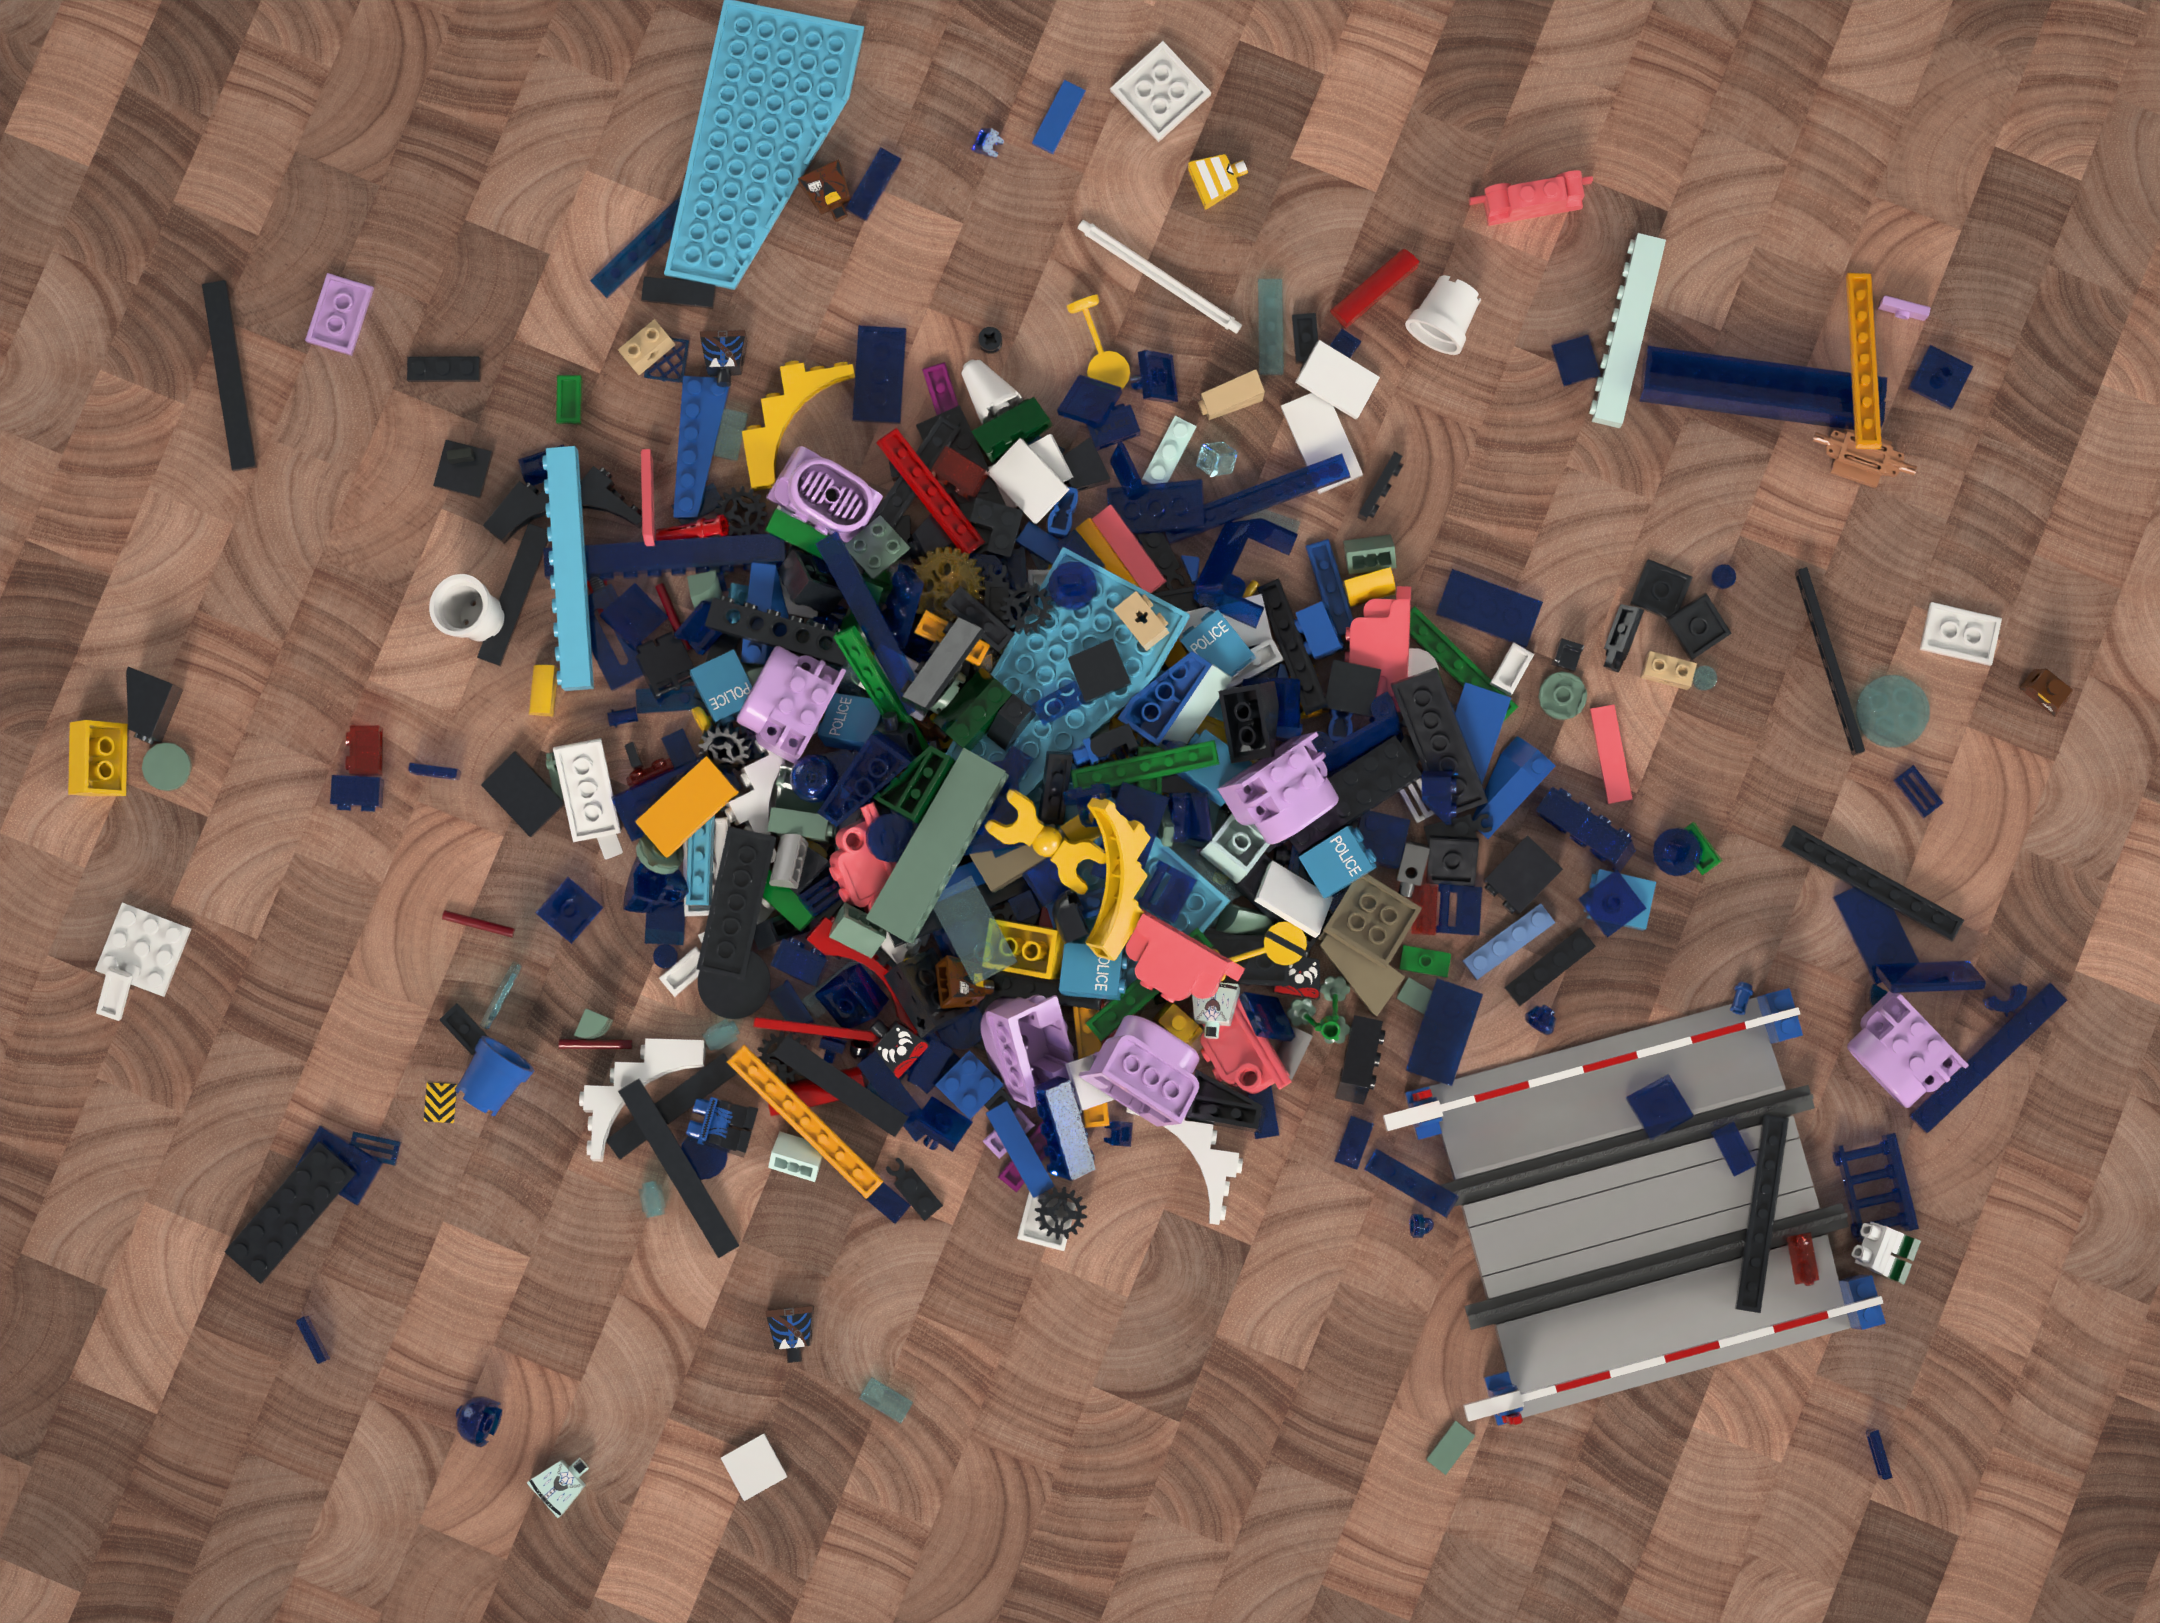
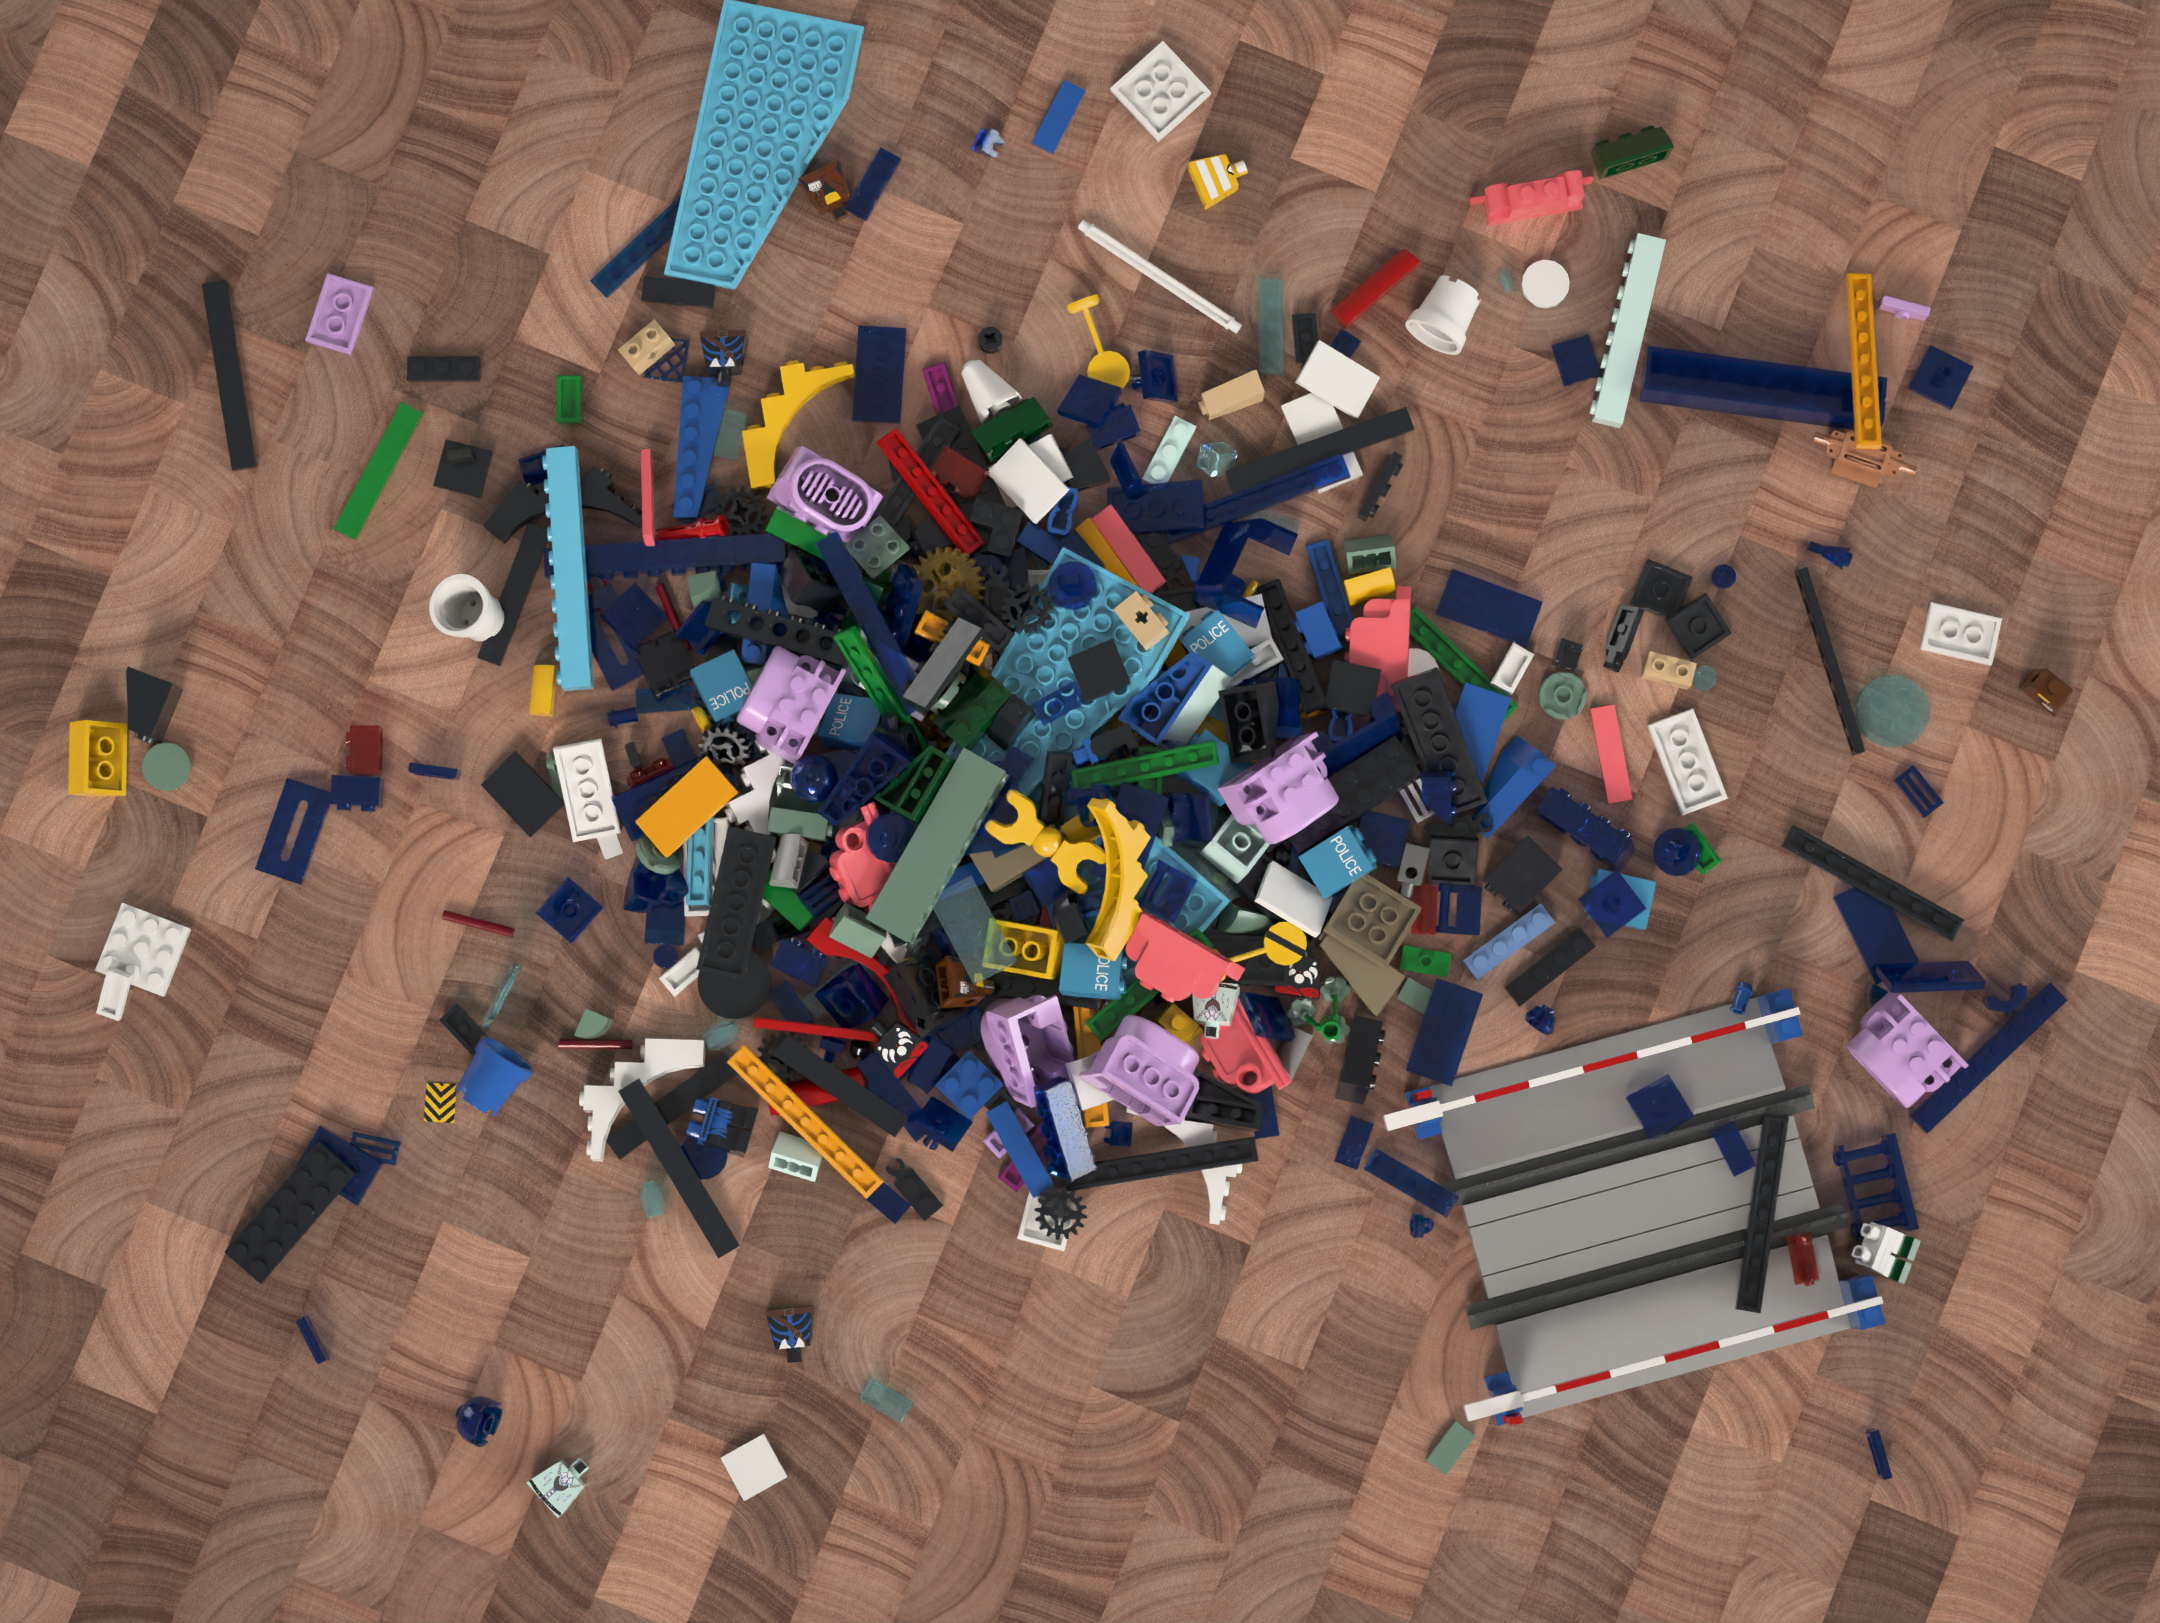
(297, 865): none -> clear blue piece
(378, 471): none -> green tile
(828, 849): none -> plate
(1168, 1163): none -> black tile
(1319, 449): none -> black tile
(1506, 281): none -> clear light blue tile
(1545, 283): none -> white tile
(1631, 151): none -> dark green slope
(1687, 762): none -> white tile
(1836, 555): none -> clear blue cone

